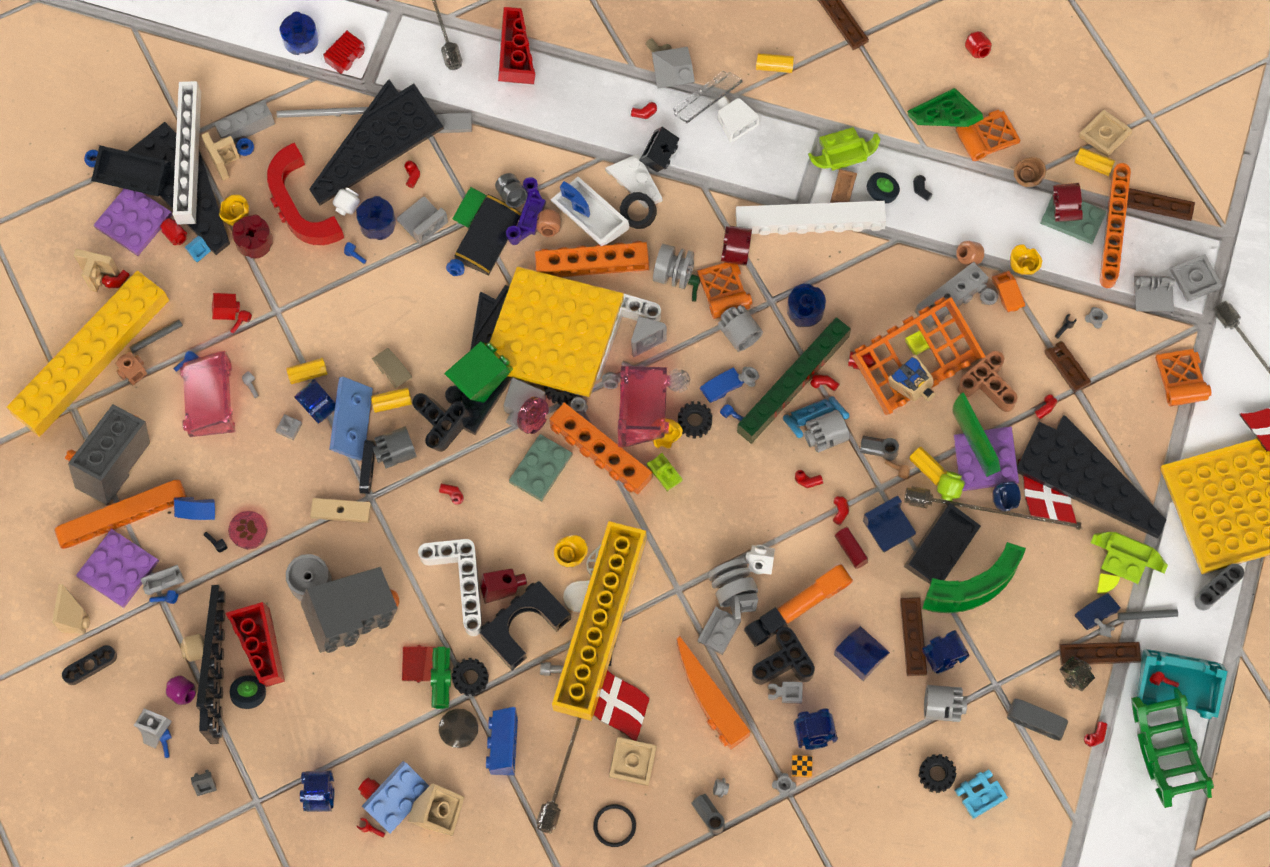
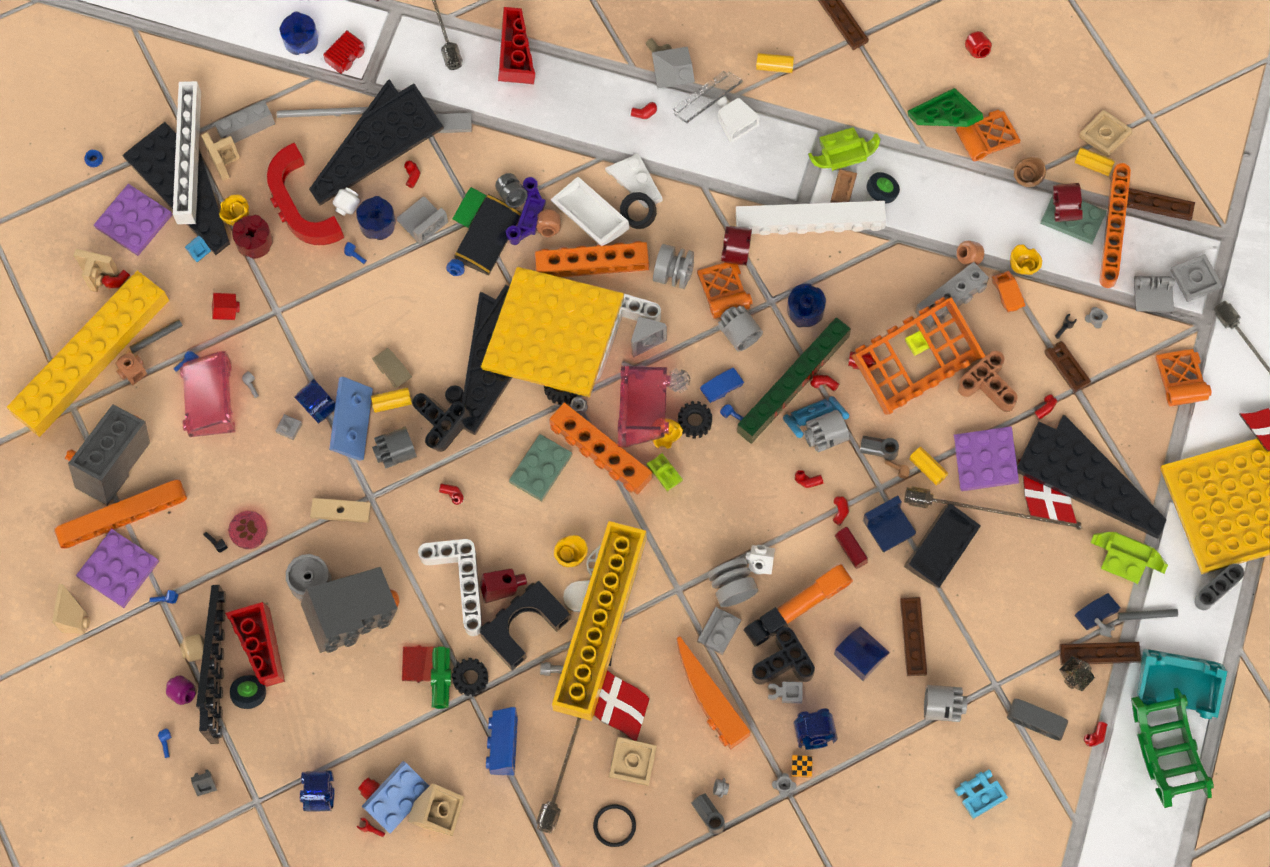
(87, 673): black beam -> none
(130, 171): black slope -> none
(152, 727): light grey slope -> none
(162, 580): light grey hinge -> none
(173, 232): red brick -> none
(194, 509): blue slope -> none
(242, 143): blue plate -> none
(242, 316): red hand -> none
(306, 371): yellow axle -> none
(367, 467): black beam -> none
(458, 728): clear smoke dish -> none
(479, 371): green slope -> none
(516, 397): light grey torso -> none
(532, 415): clear pink tile -> none
(578, 202): blue slope -> none
(610, 380): light grey plate -> none
(659, 149): black brick -> none
(694, 281): dark green hand -> none
(743, 603): light grey tile -> none
(749, 376): light grey plate -> none
(913, 380): torso -> none
(919, 187): black arm -> none
(943, 762): black tyre -> none
(945, 652): clear blue brick -> none
(950, 486): lime head -> none
(975, 436): green slope -> none
(978, 590): green fence -> none
(988, 296): light grey piece -> none
(1006, 496): dark blue hair -> none
(1107, 583): neon yellow tile -> none
(1159, 677): red hand -> none

